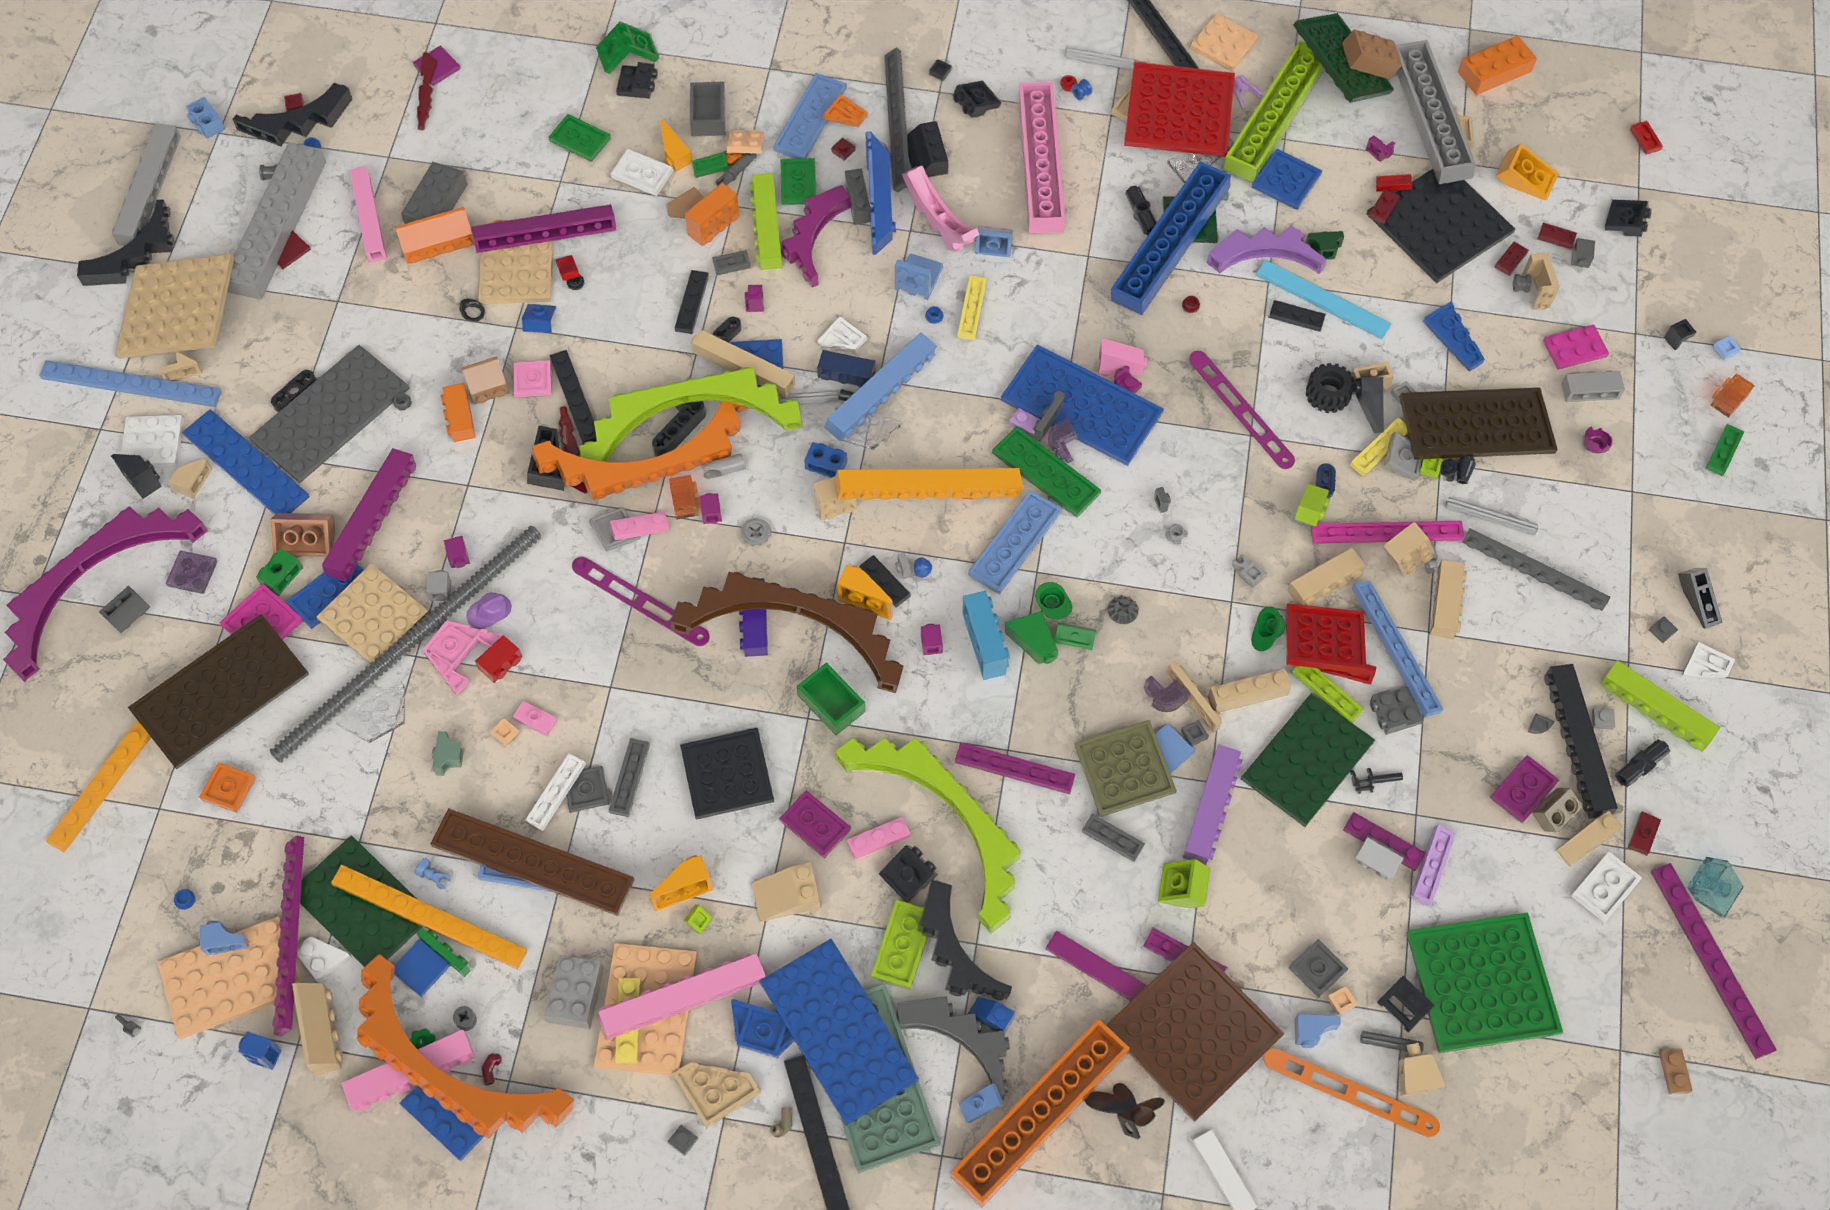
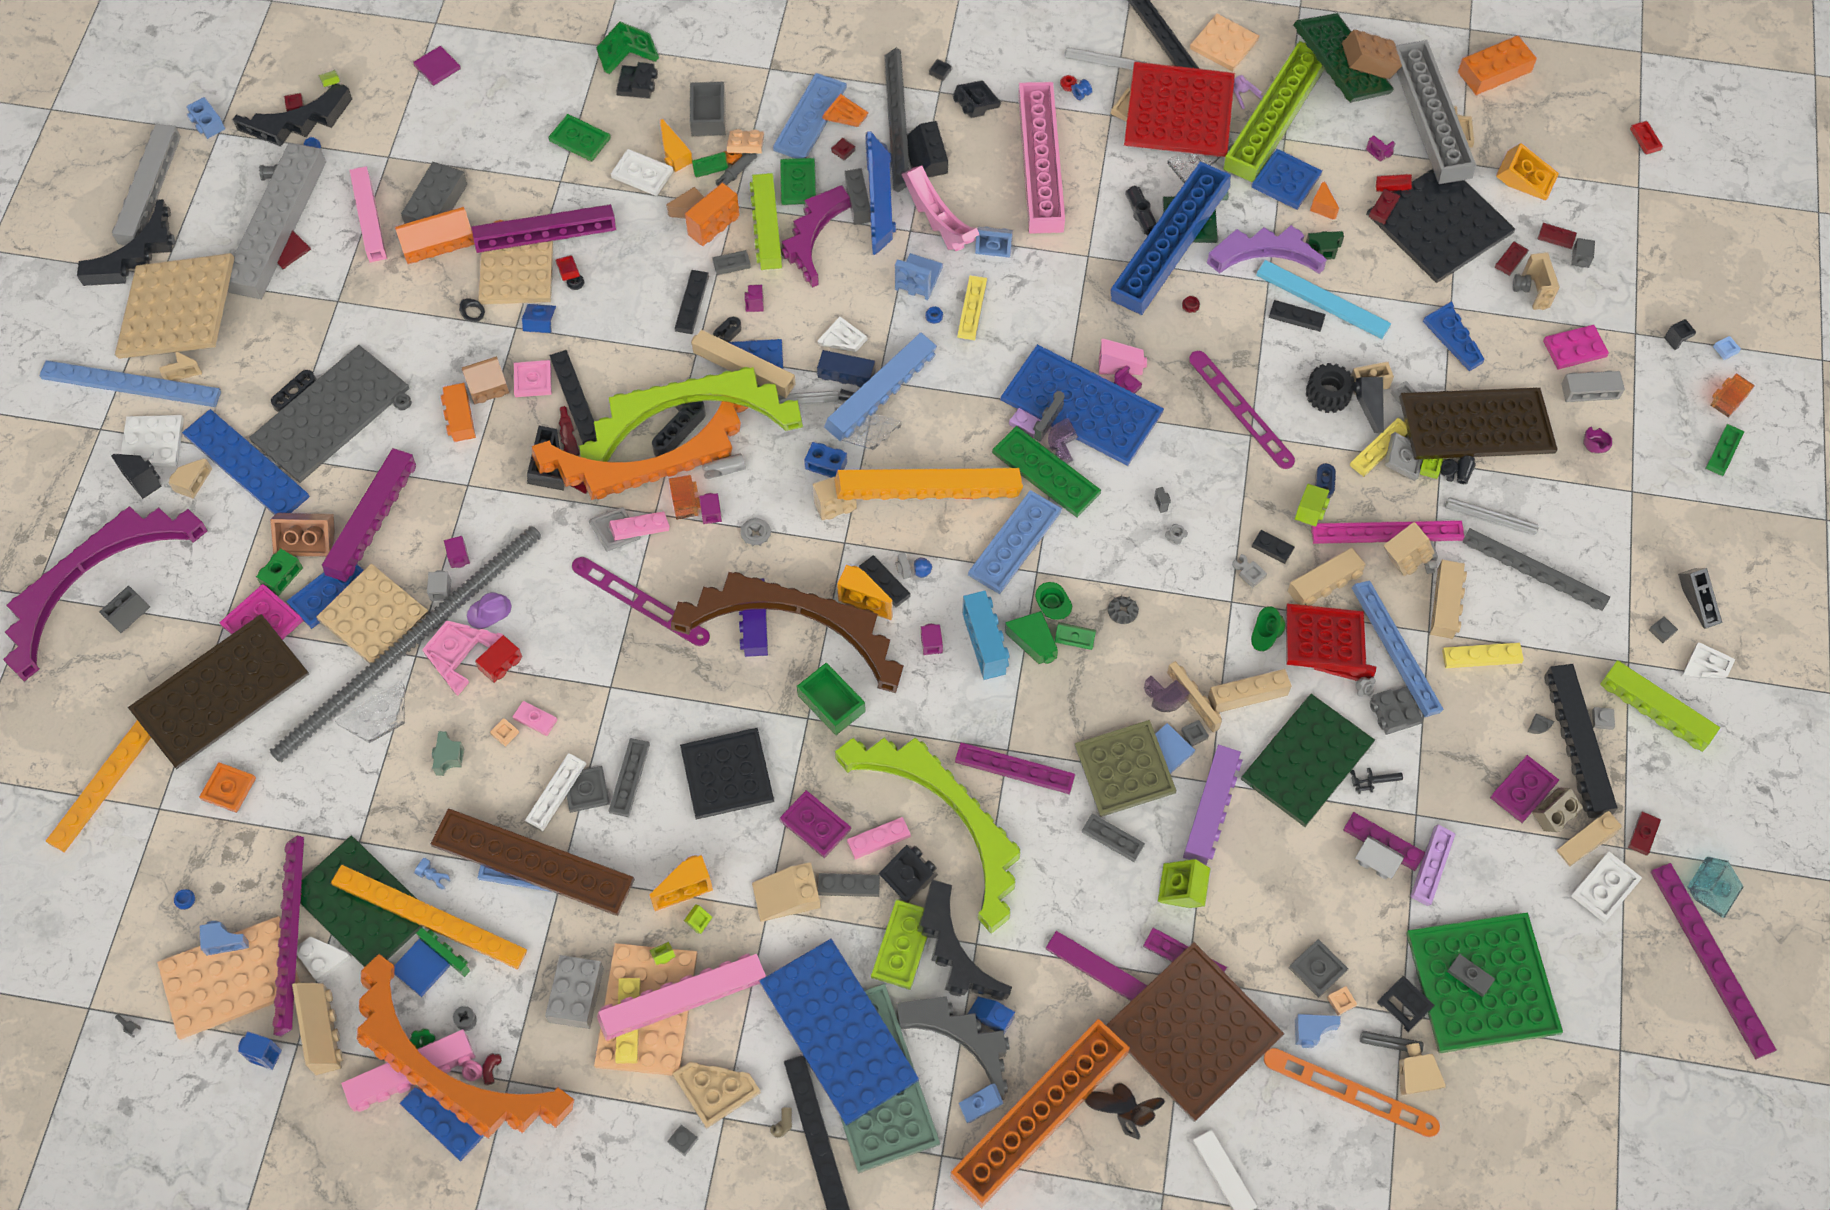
(191, 572): clear purple plate -> none
(329, 78): none -> lime slope
(425, 90): dark red sword -> none
(472, 1070): none -> bright pink plate
(662, 953): none -> lime plate
(760, 1029): blue wing -> none
(848, 885): none -> dark grey plate
(1273, 546): none -> black plate
(1324, 202): none -> orange slope
(1328, 692): lime plate -> none
(1365, 686): none -> light grey plate
(1471, 975): none -> dark grey plate
(1482, 655): none -> light yellow plate
(1628, 217): black plate -> none
(1642, 763): black piece -> none
(1675, 1071): medium nougat plate -> none

